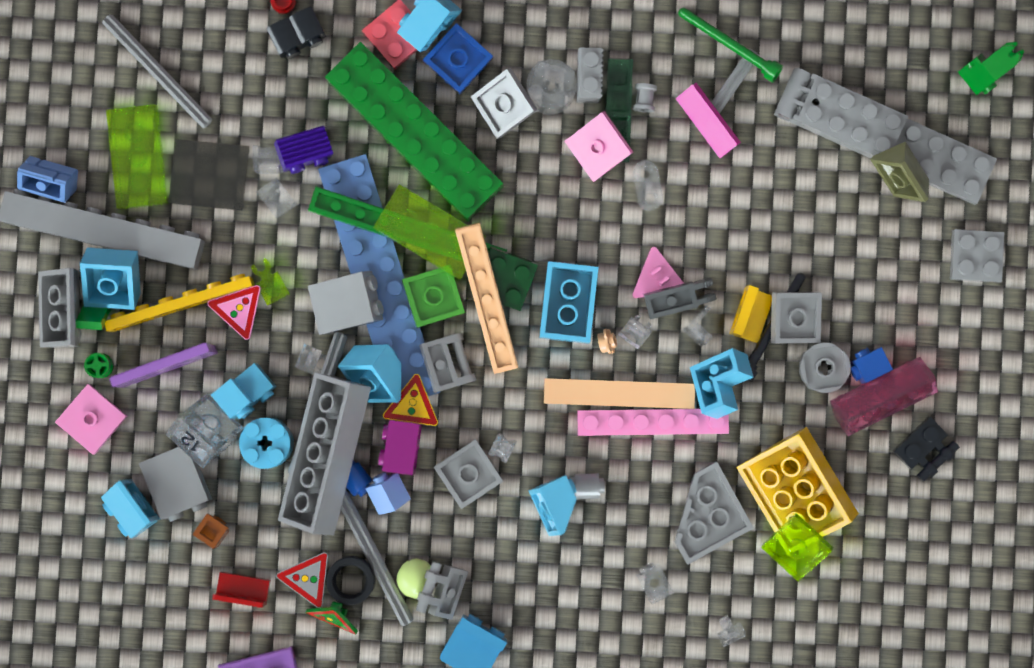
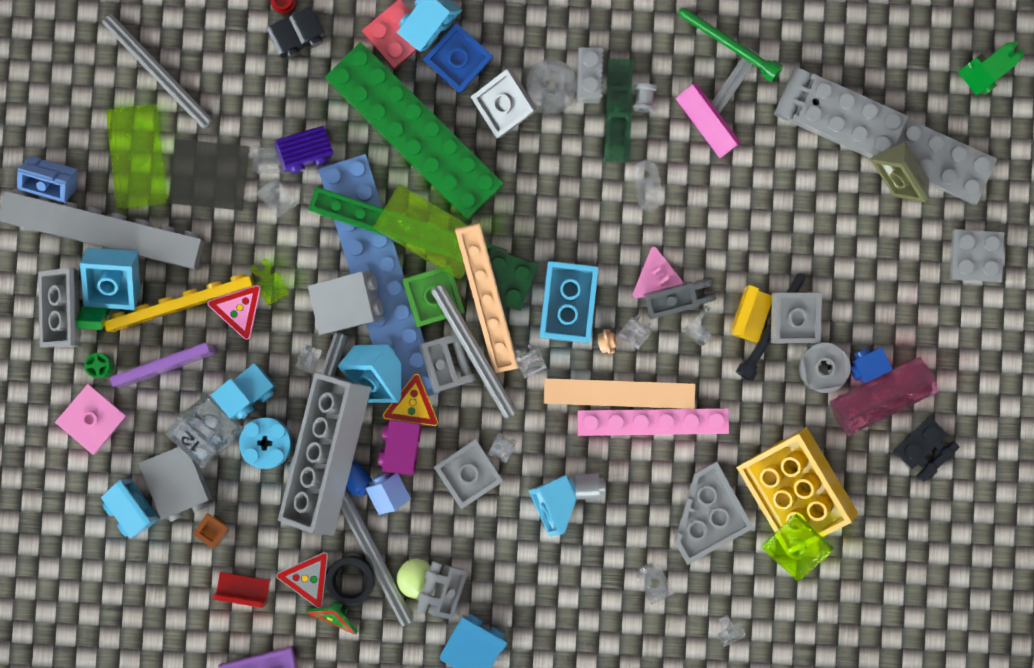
(473, 351): none -> light grey axle
(530, 362): none -> clear tile
(599, 146): bright pink plate -> none
(715, 380): medium azure brick -> none

